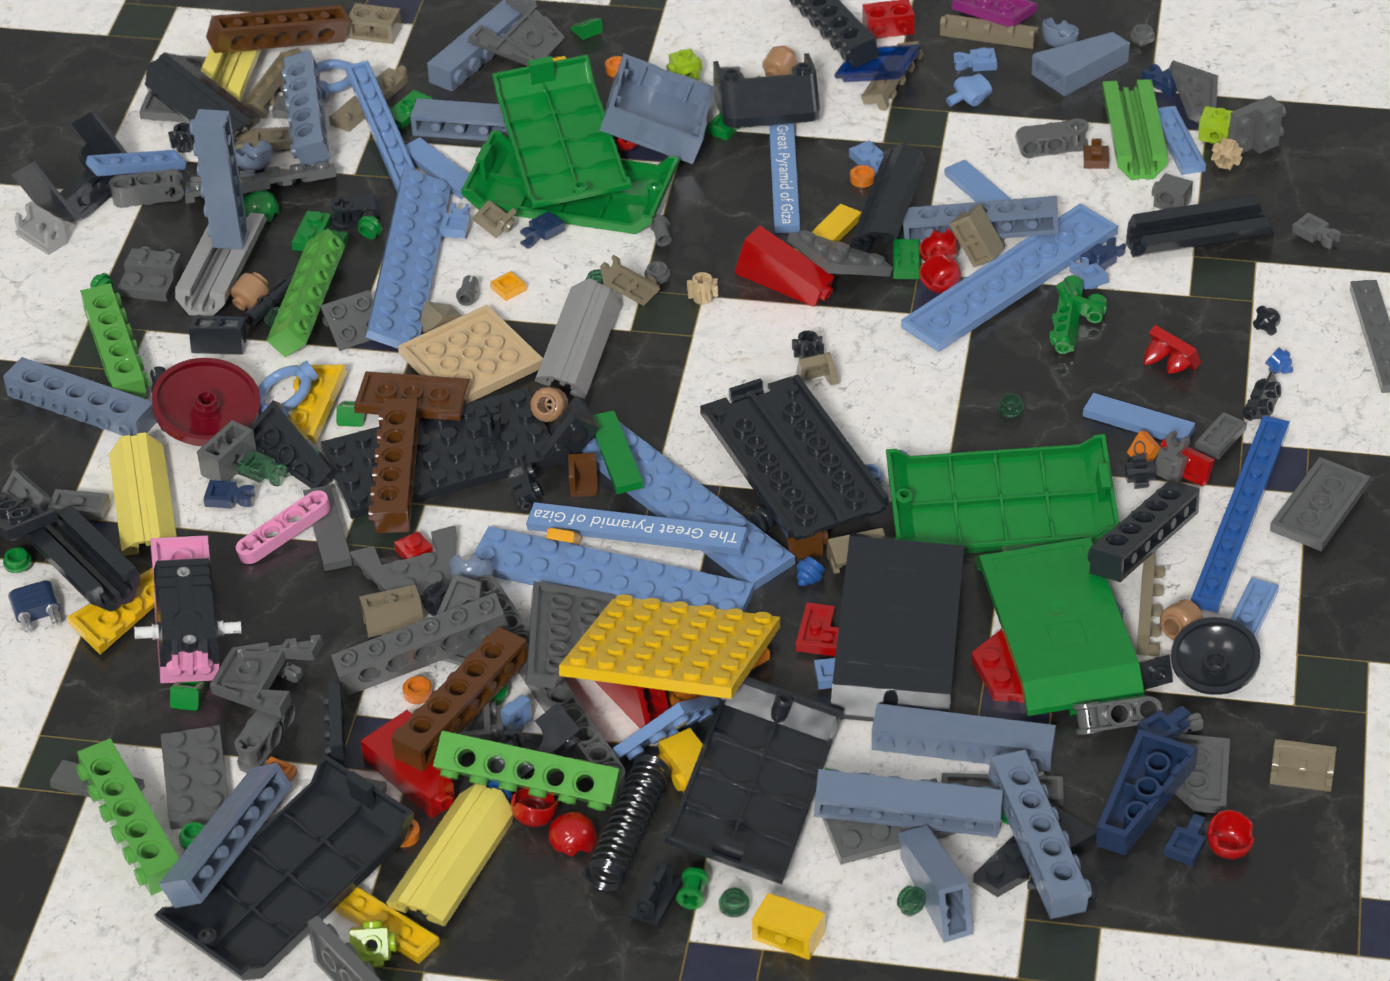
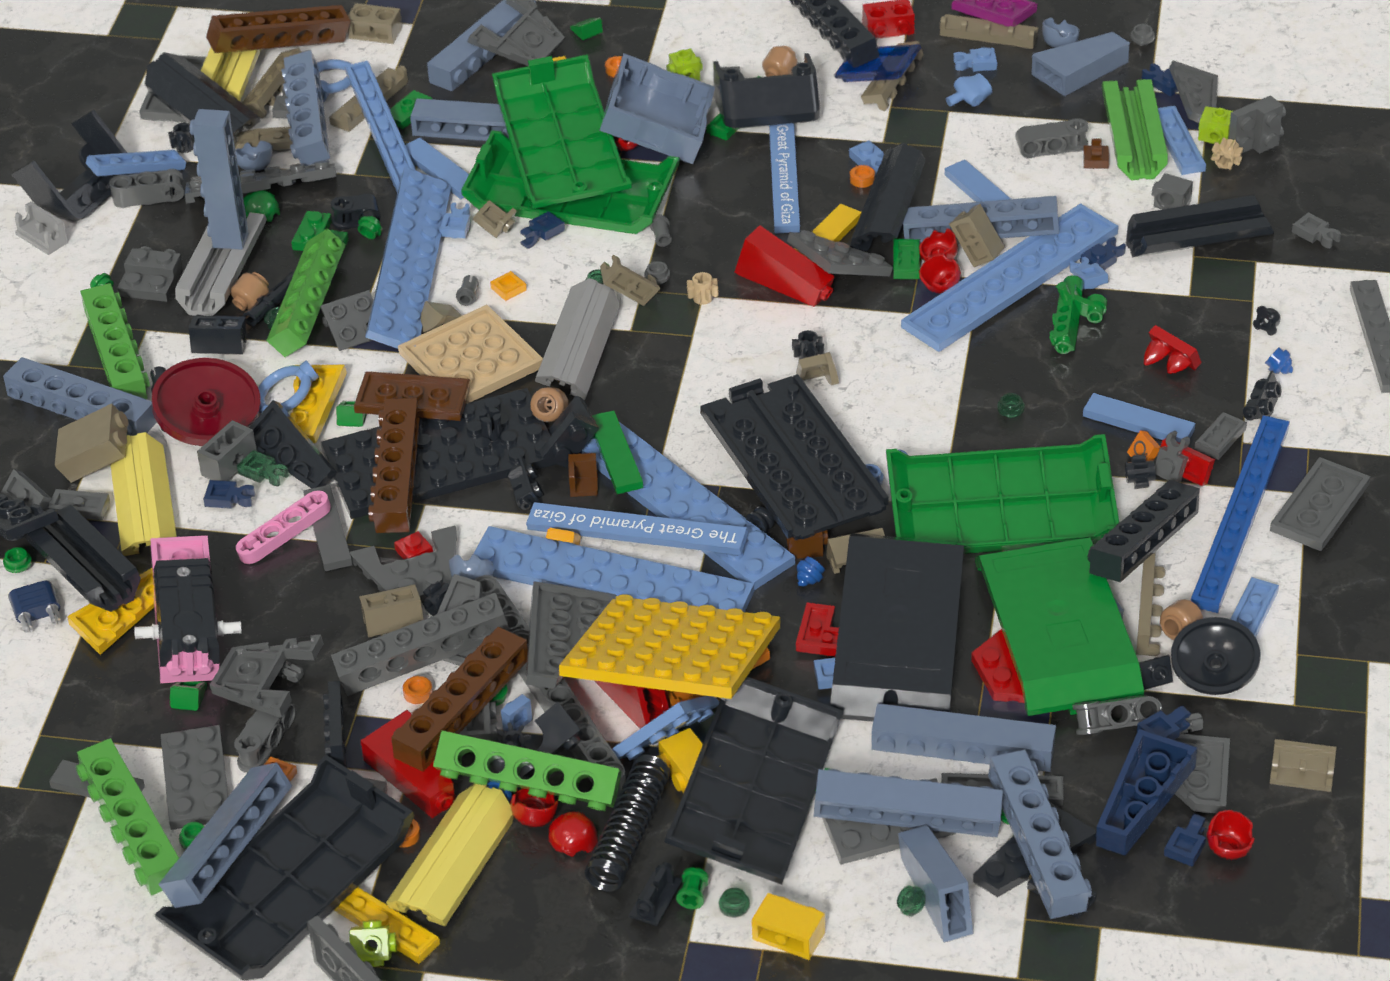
(91, 442): none -> dark tan brick

